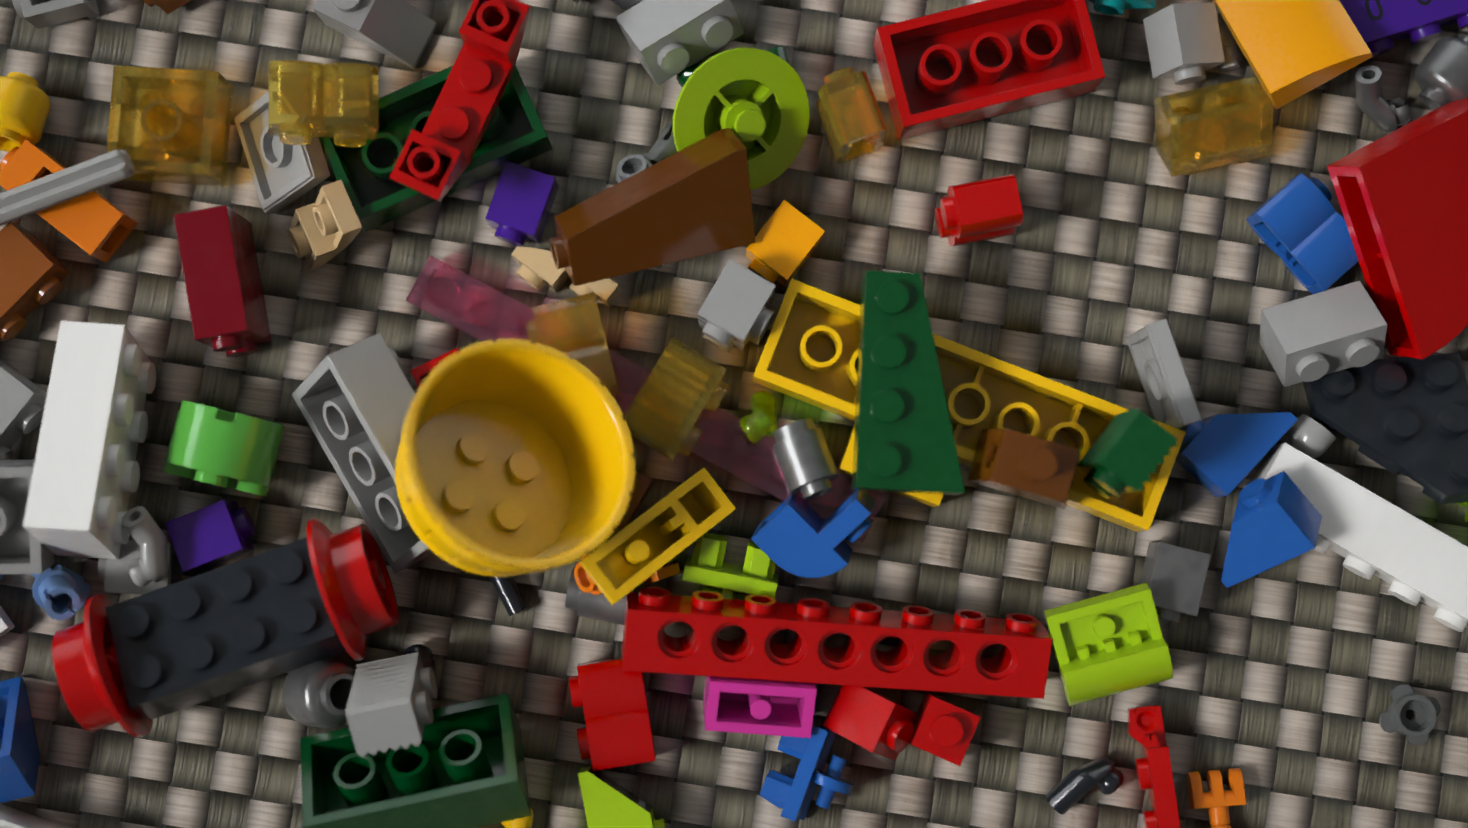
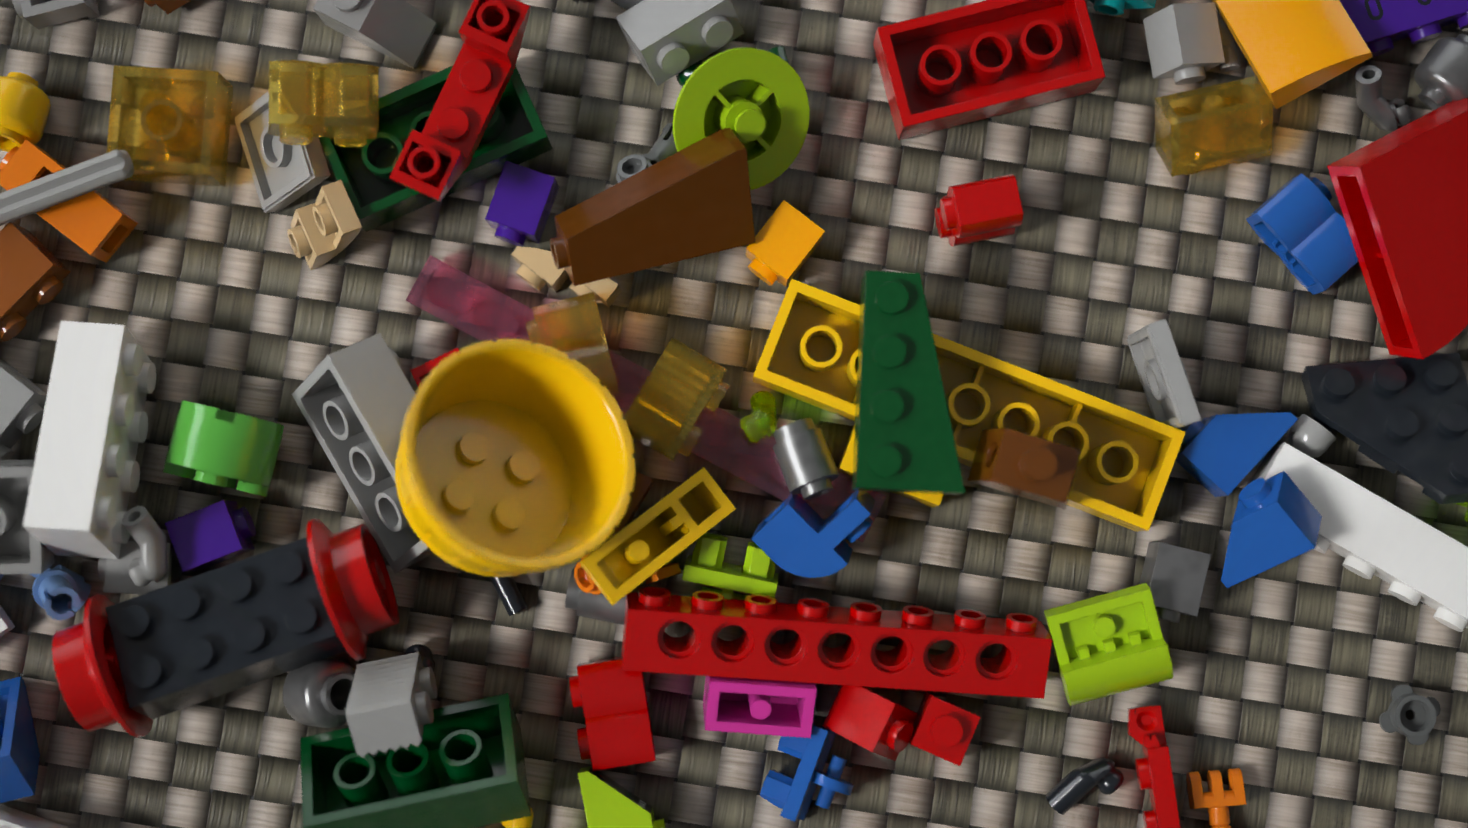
(222, 280): dark red brick -> none
(737, 308): light grey brick -> none
(850, 115): clear yellow brick -> none
(1126, 454): dark green brick -> none
(1322, 333): light grey brick -> none

